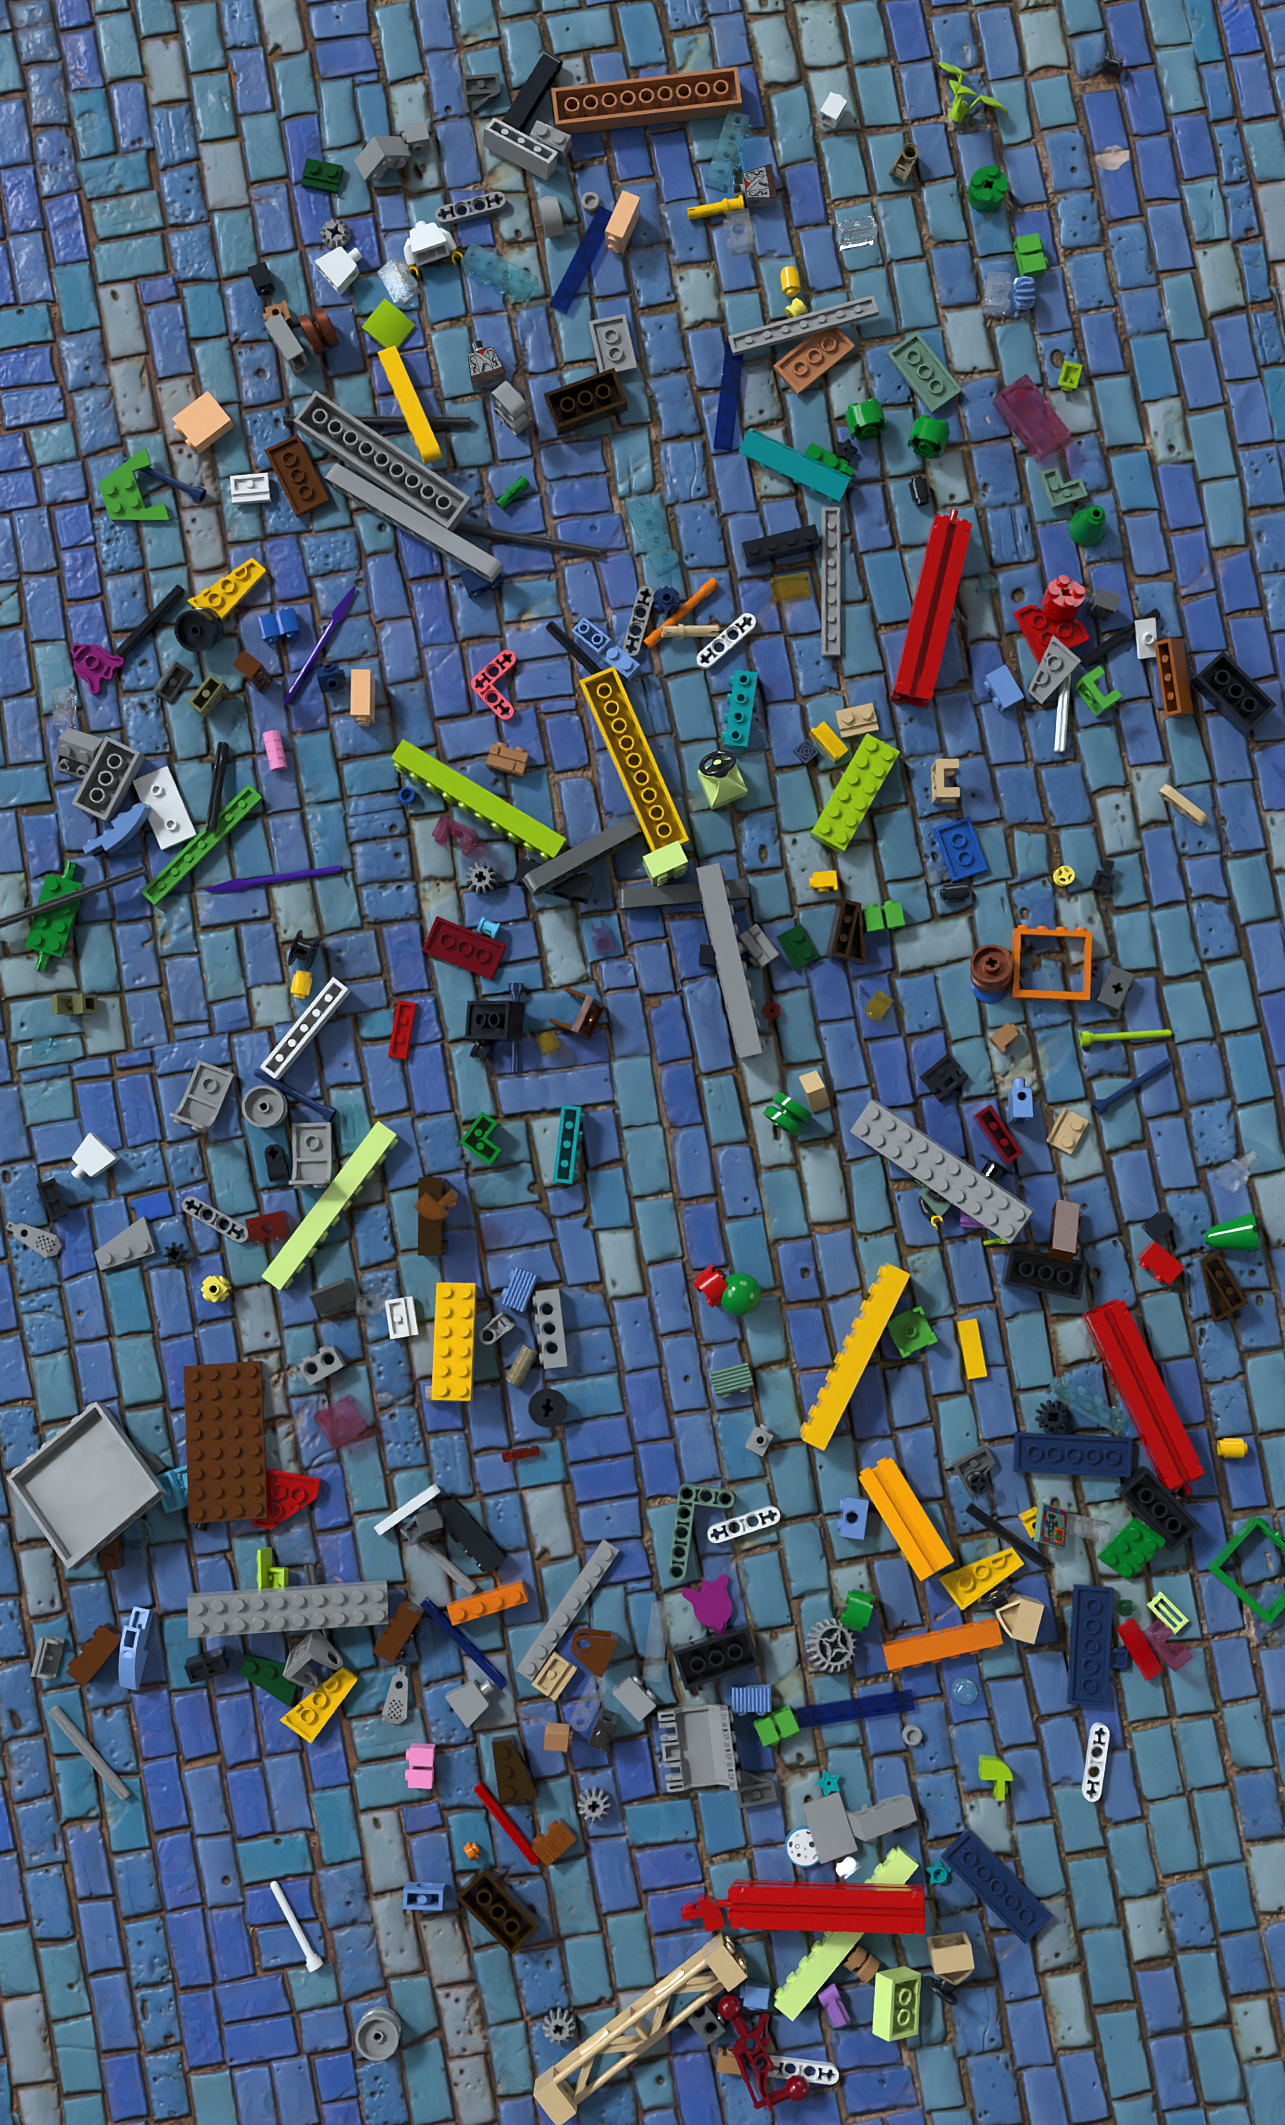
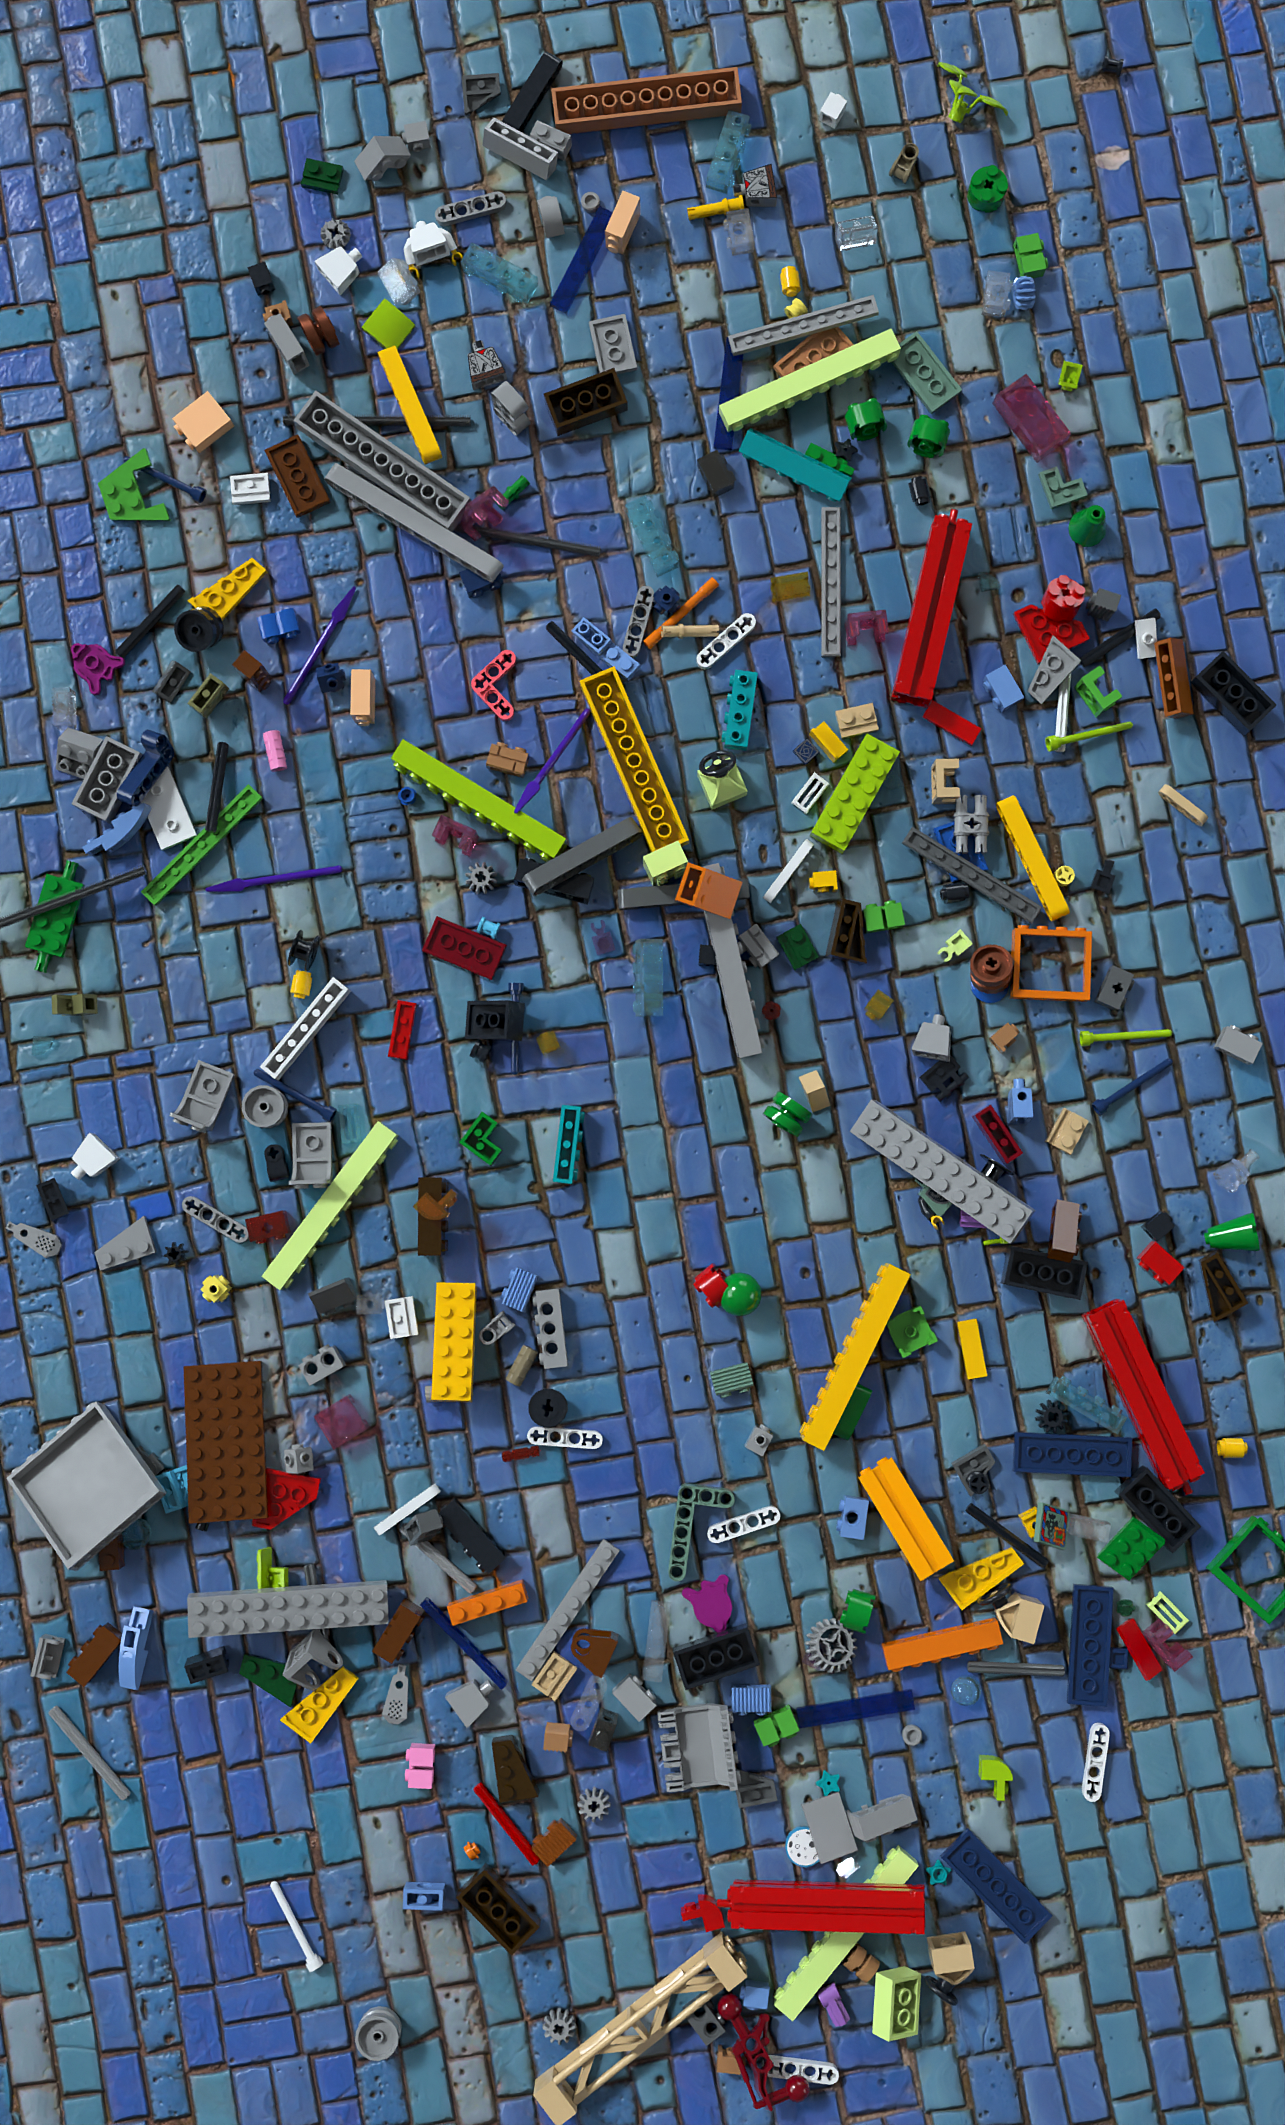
(148, 768): none -> dark blue beam
(298, 1459): none -> light grey brick
(482, 509): none -> clear pink panel
(534, 786): none -> dark purple piece
(564, 1441): none -> white beam
(587, 1018): reddish brown hose -> none
(649, 977): none -> clear light blue brick
(708, 890): none -> orange slope
(715, 473): none -> clear smoke brick
(780, 545): black brick -> none
(788, 871): none -> white beam
(800, 806): none -> white tile
(809, 380): none -> yellowish green brick
(852, 1412): none -> green beam
(863, 621): none -> clear pink panel
(933, 1040): none -> light grey torso
(951, 723): none -> red tile
(956, 944): none -> yellowish green plate
(972, 875): none -> dark grey tile
(979, 831): none -> light grey pin
(1015, 1668): none -> dark grey axle
(1032, 858): none -> yellow beam
(1054, 742): none -> lime piece
(1238, 1045): none -> light grey brick

